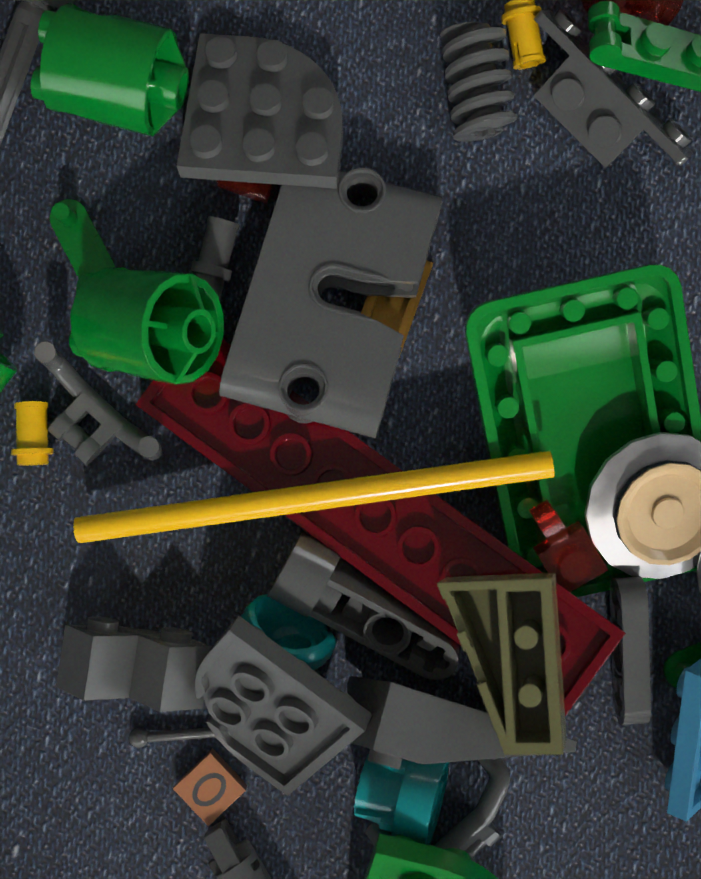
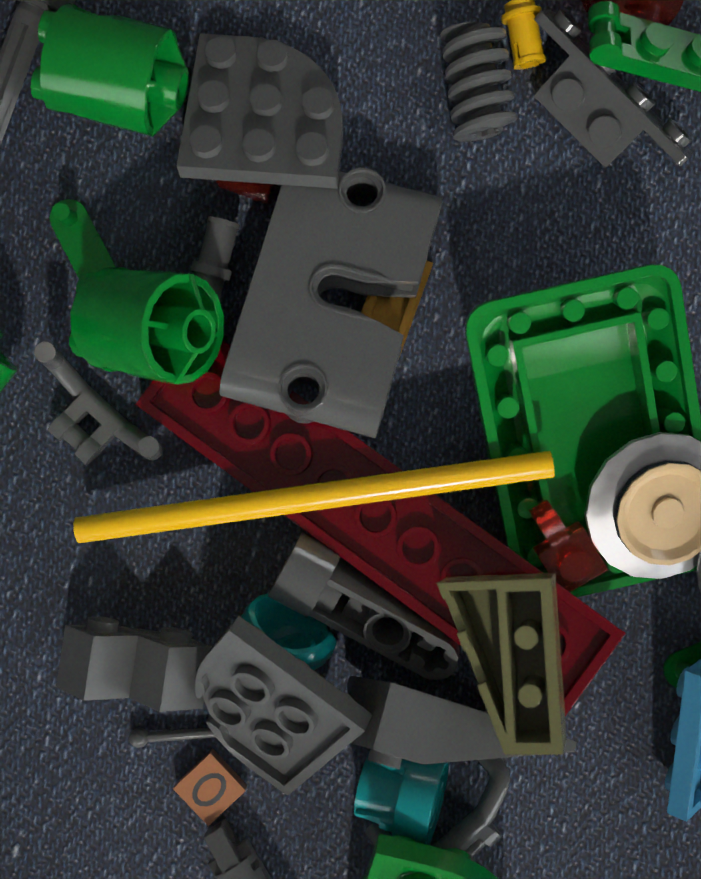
(31, 434): yellow pin -> none
(632, 655): dark grey beam -> none

